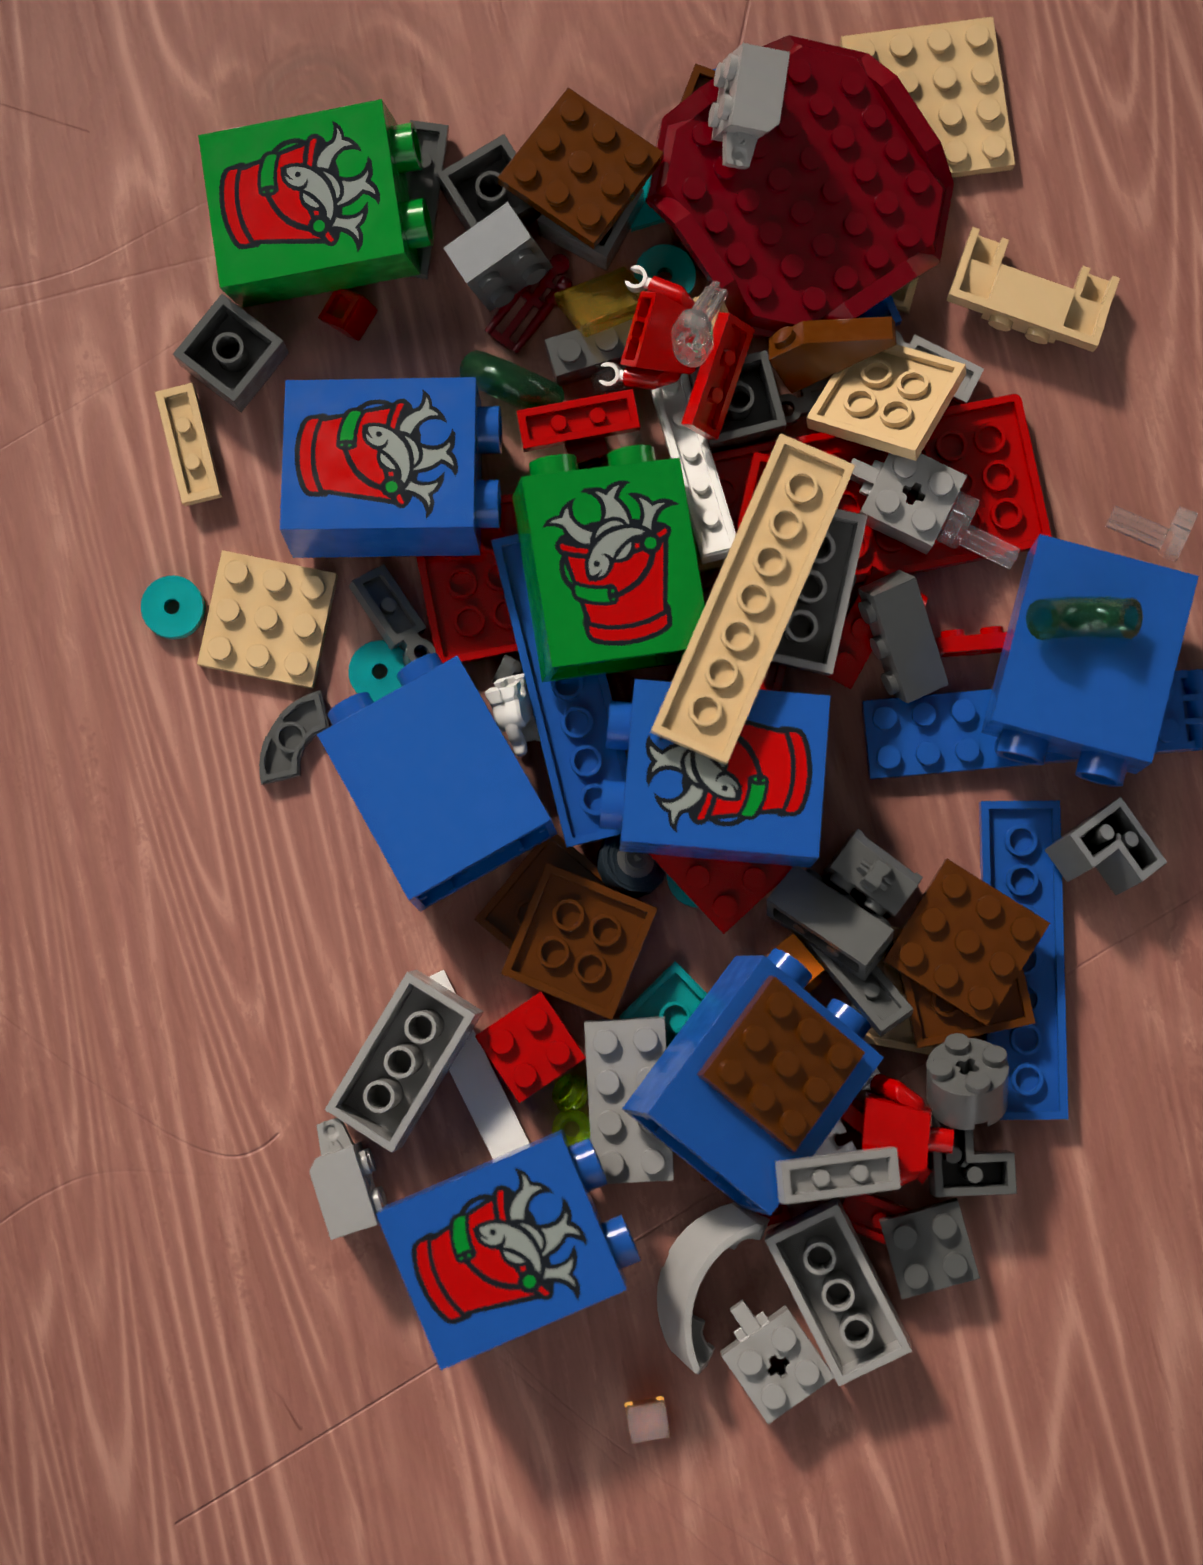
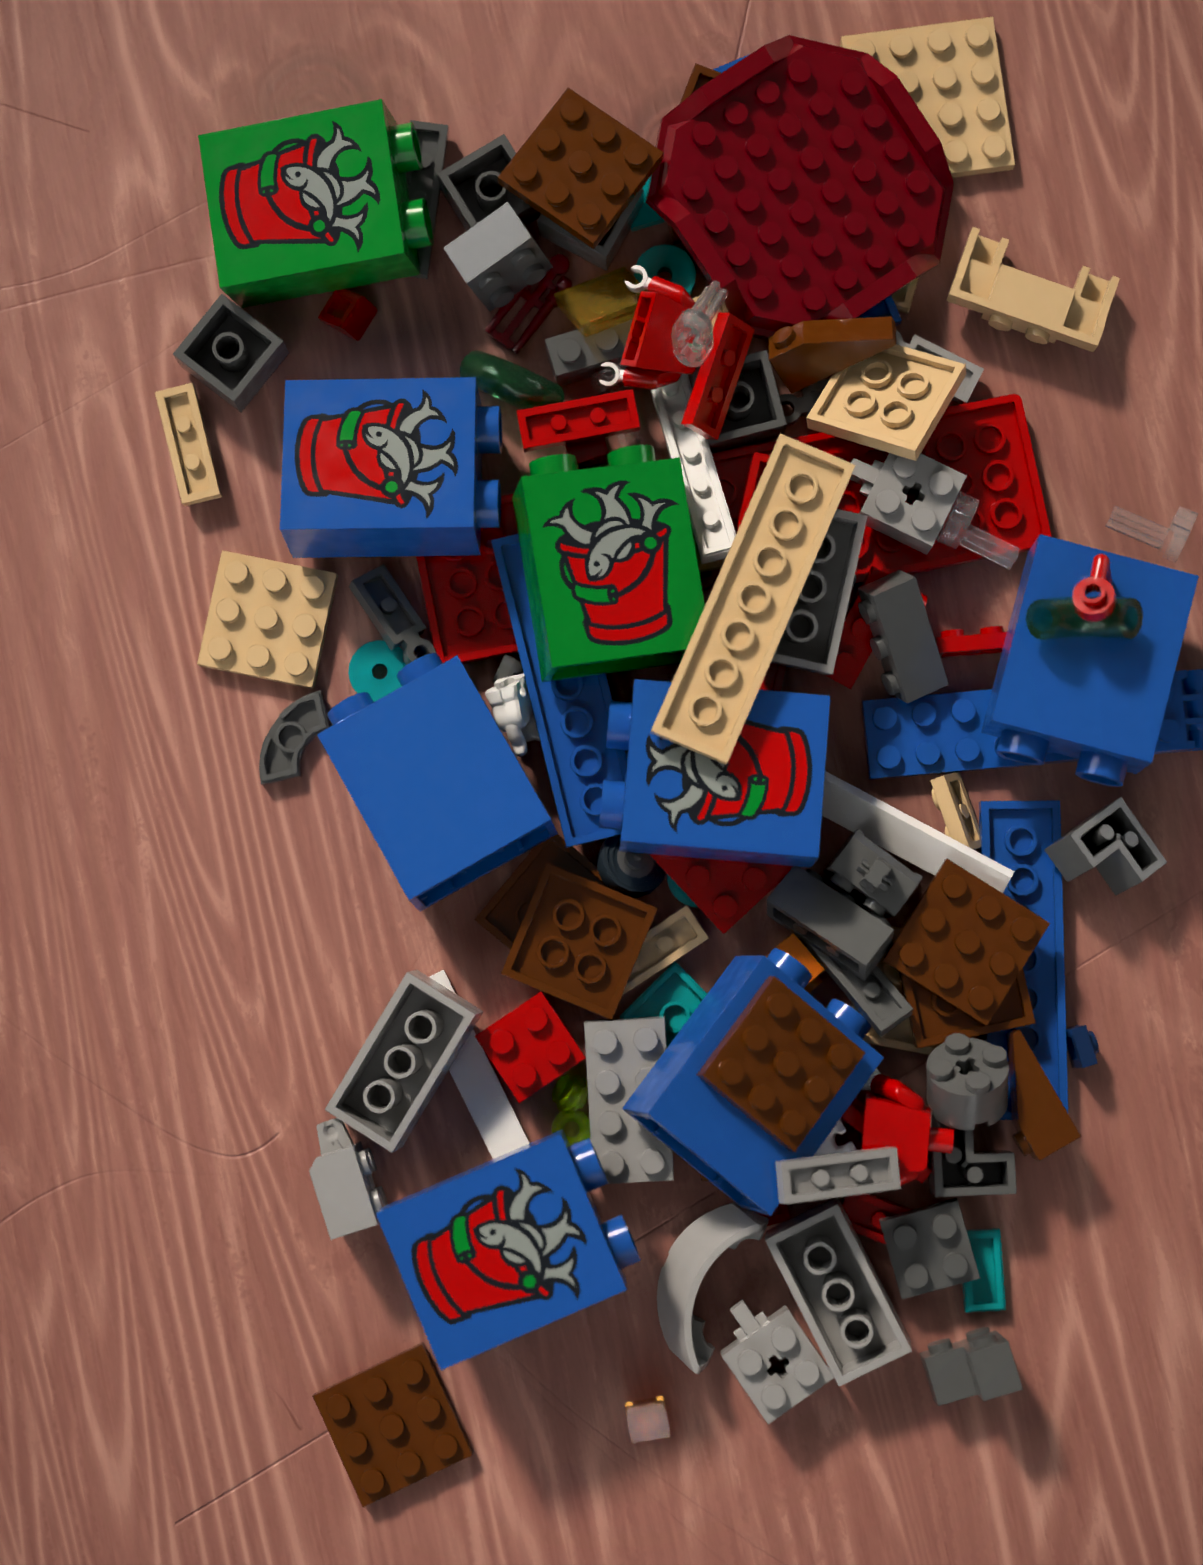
(155, 604): teal piece -> none
(393, 1424): none -> reddish brown plate
(665, 945): none -> tan plate
(747, 100): light grey hinge -> none
(905, 834): none -> white tile
(953, 802): none -> tan plate
(970, 1367): none -> dark grey brick
(989, 1290): none -> teal tile
(1035, 1107): none -> reddish brown slope
(1081, 1046): none -> dark blue plate
(1099, 581): none -> red plate

